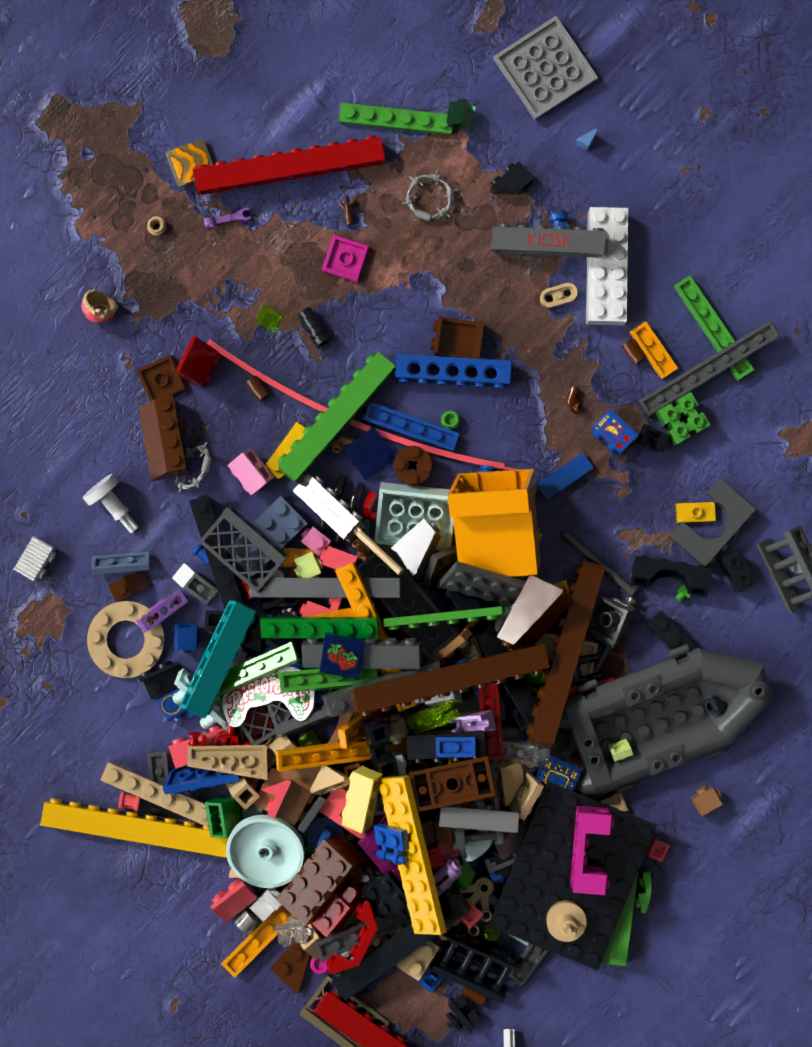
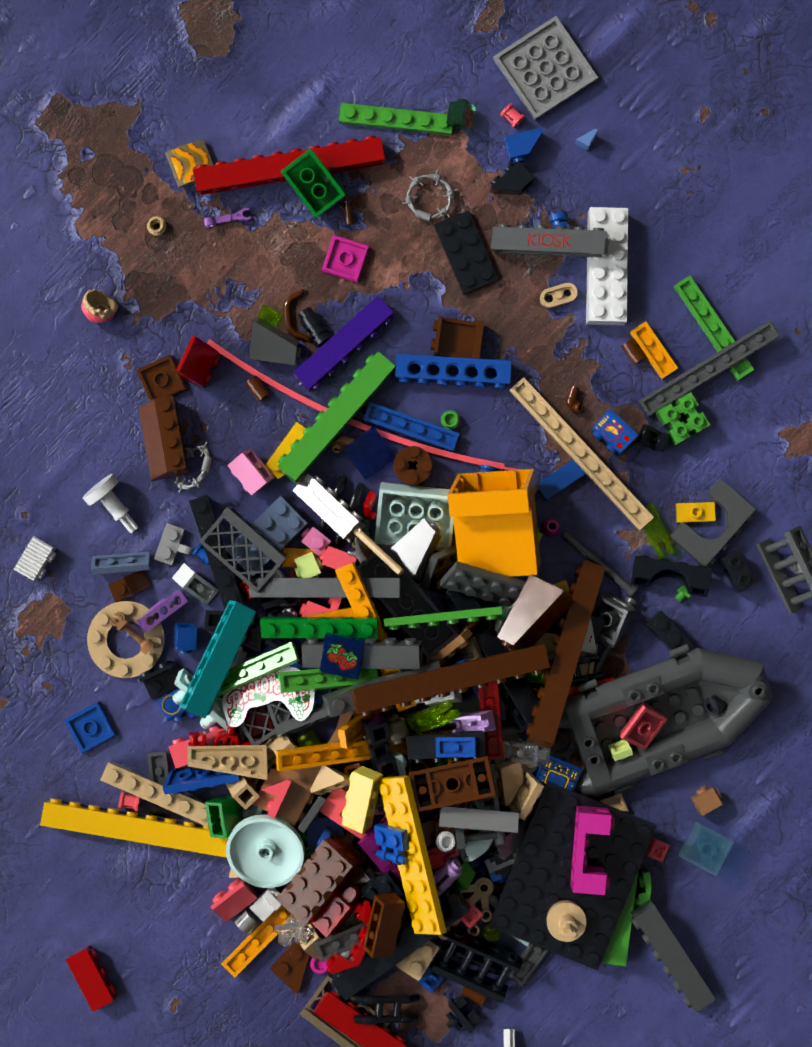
(90, 727): none -> blue tile
(91, 978): none -> red brick
(146, 645): none -> medium nougat bar
(171, 544): none -> light grey plate
(272, 344): none -> dark grey slope
(287, 316): none -> reddish brown animal
(314, 182): none -> green slope
(344, 343): none -> dark purple brick
(358, 553): none -> dark grey bar
(379, 1018): none -> black piece
(384, 925): none -> reddish brown brick
(445, 841): none -> white plate
(465, 252): none -> black plate
(512, 115): none -> coral bush
(521, 144): none -> blue slope
(547, 531): none -> dark pink cone
(581, 454): none -> tan plate
(592, 634): none -> sticker
(643, 726): none -> coral slope
(656, 532): none -> clear neon green hinge
(672, 955): none -> dark grey brick
(705, 848): none -> clear light blue brick

